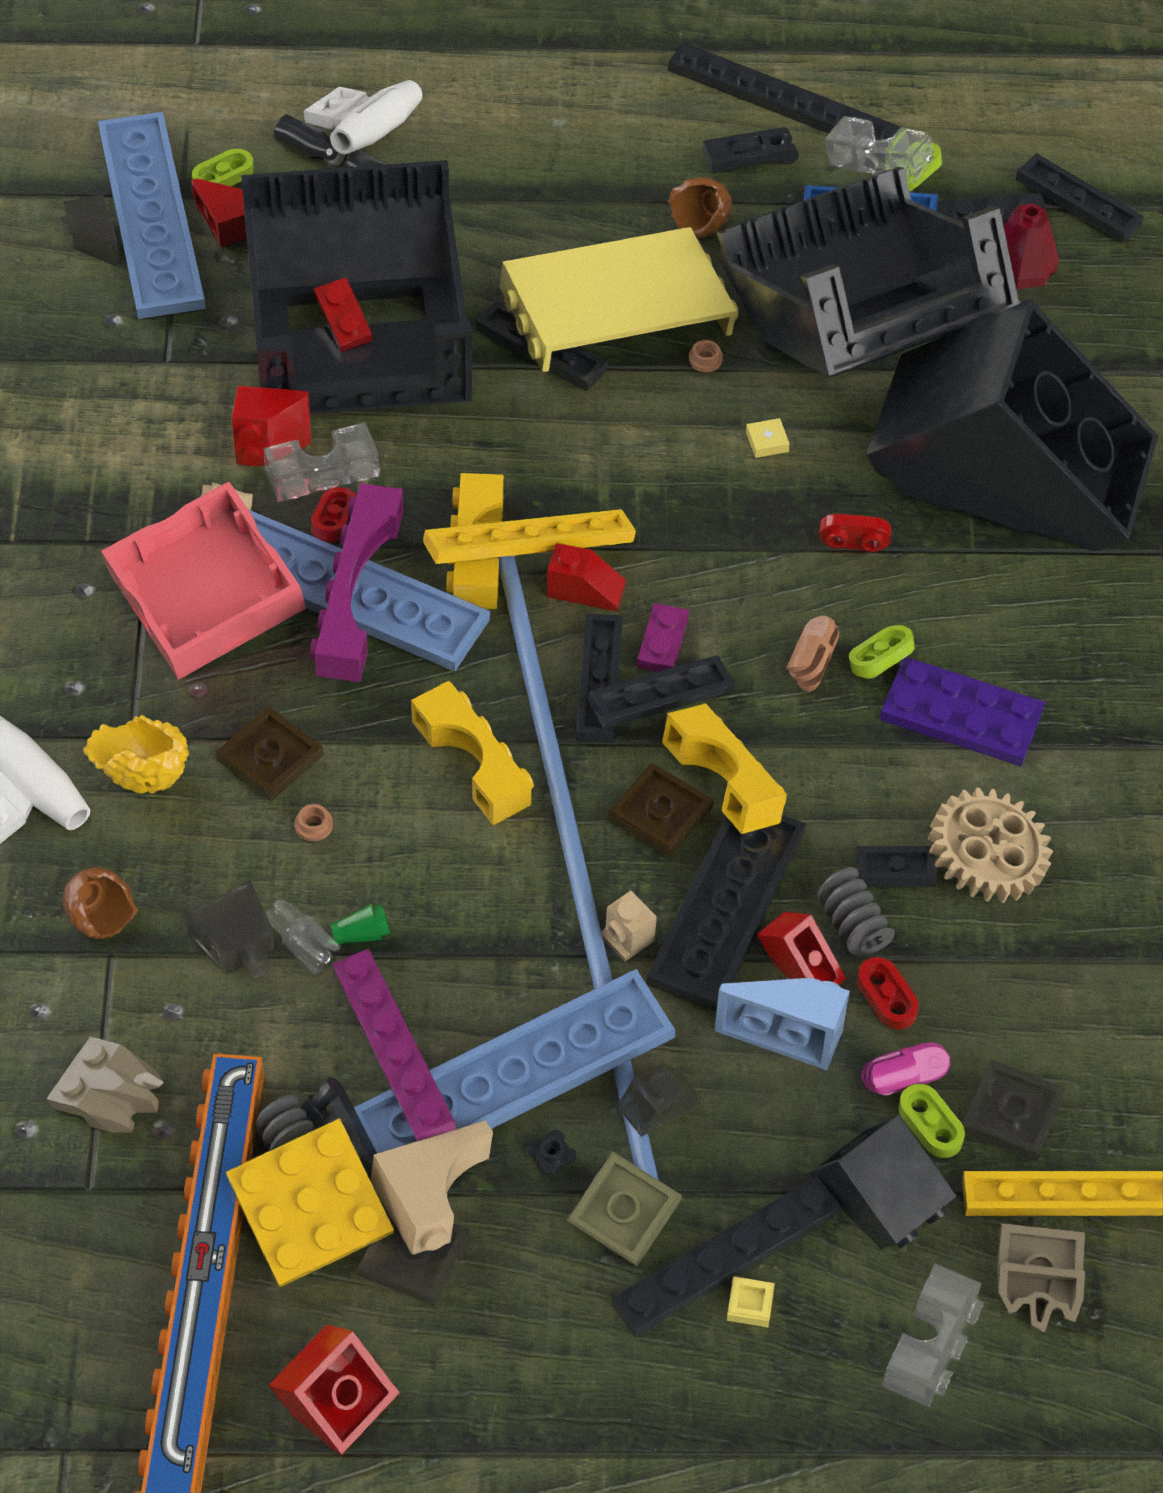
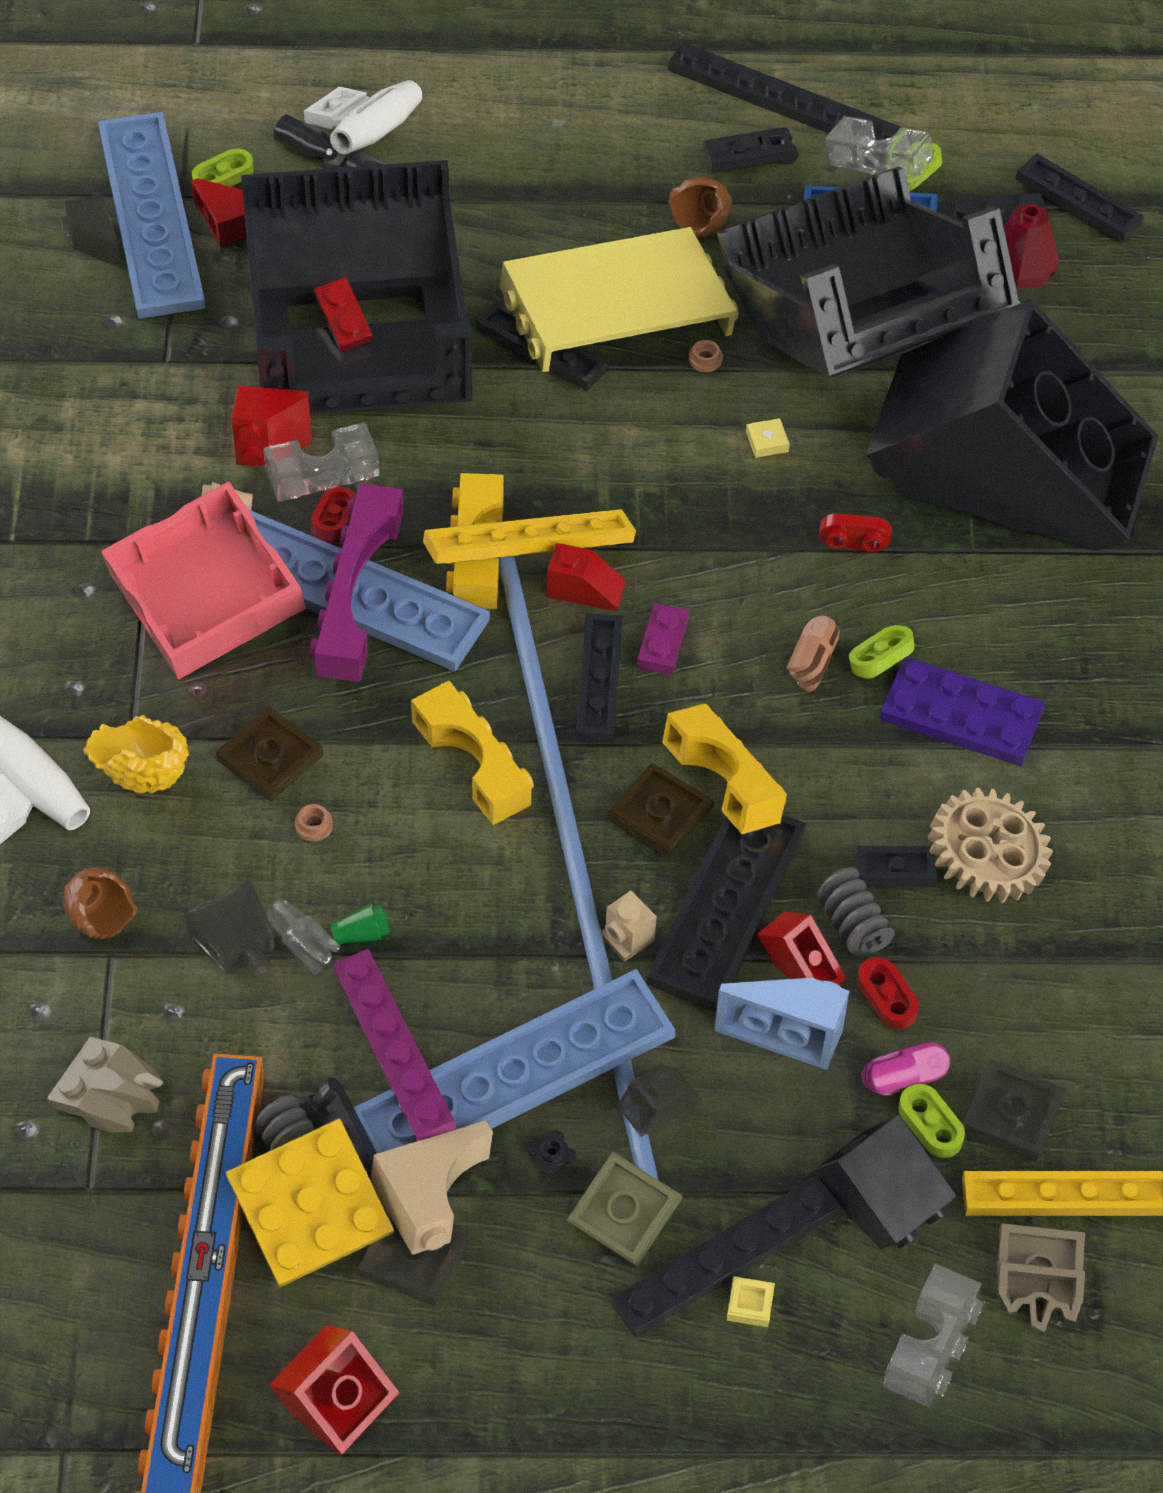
(660, 691): black plate -> none

